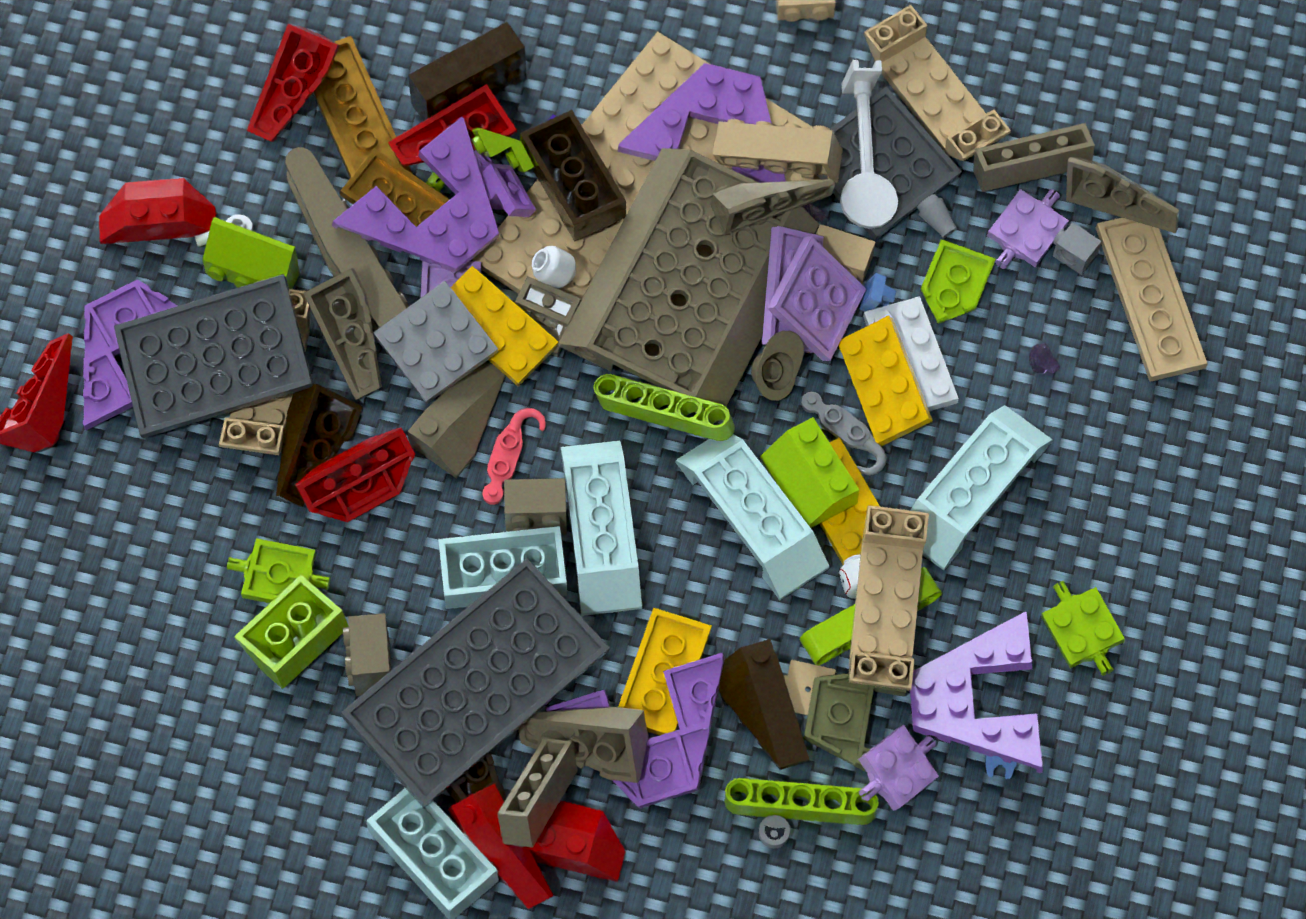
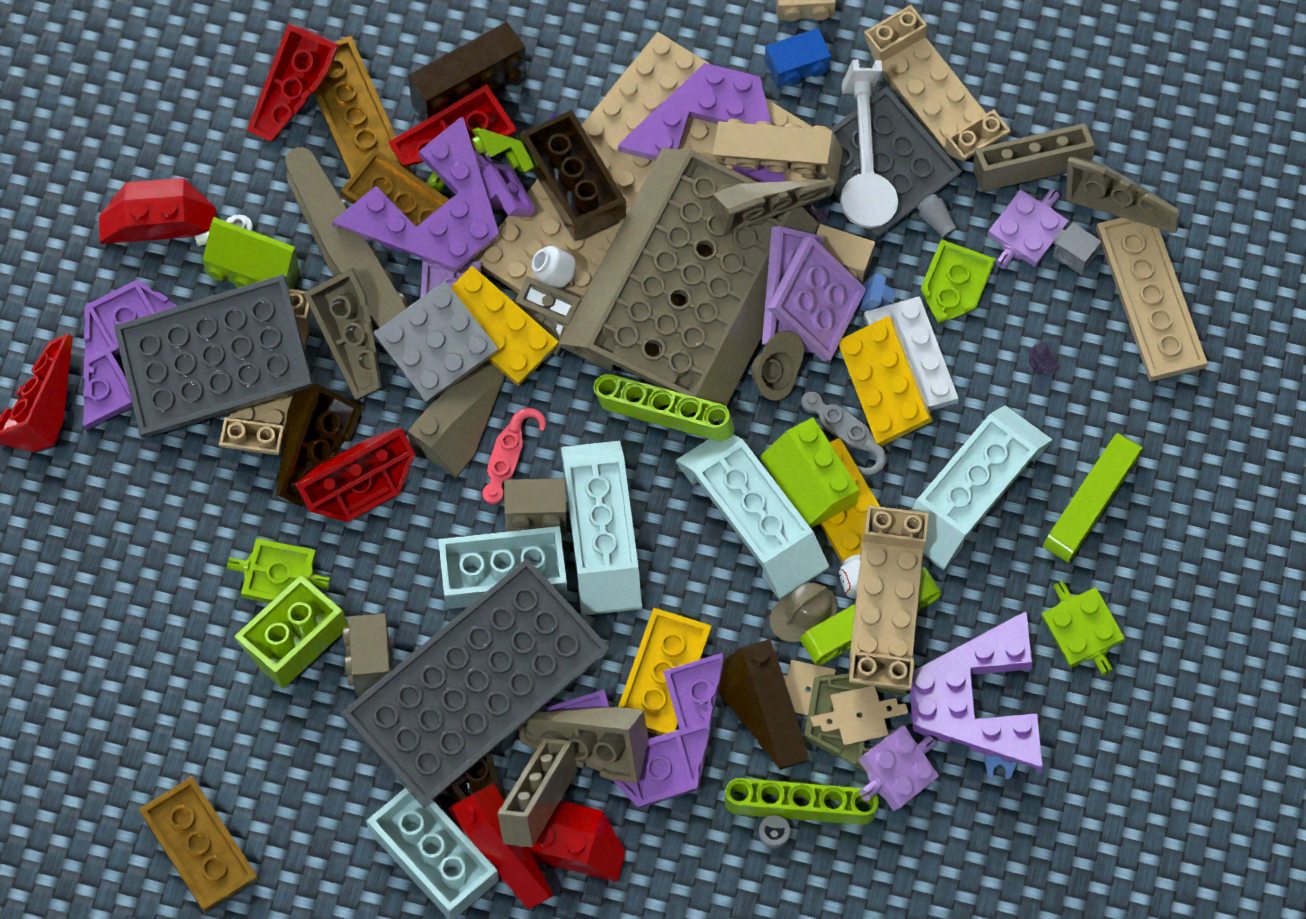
(198, 844): none -> pearl gold plate
(797, 58): none -> blue brick
(801, 611): none -> dark tan piece
(857, 729): none -> tan piece
(1092, 497): none -> lime beam

